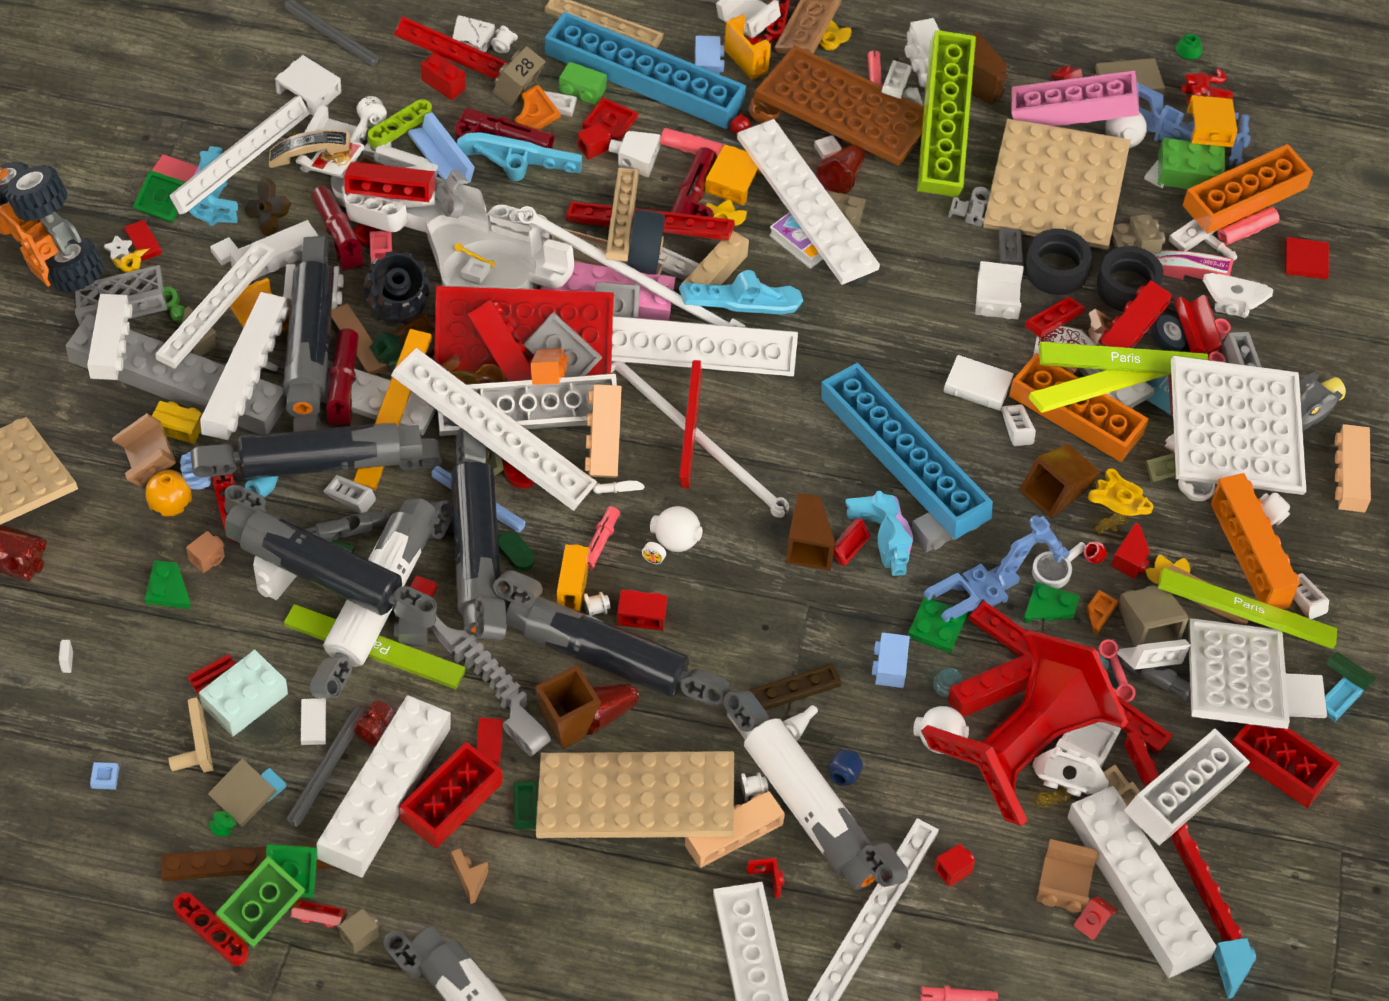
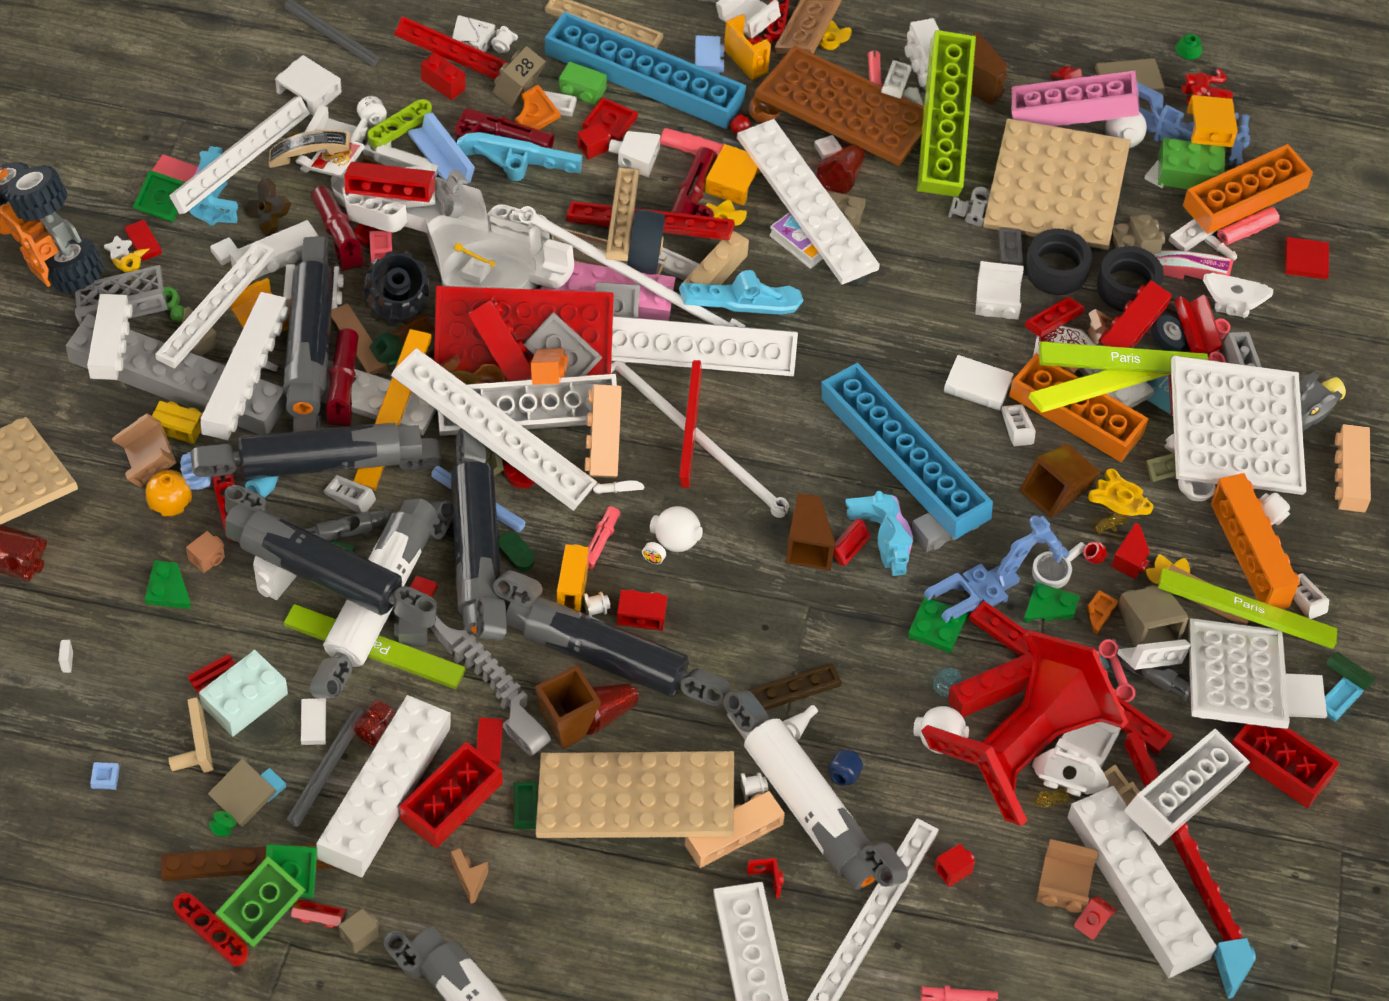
(892, 660): light blue brick -> none

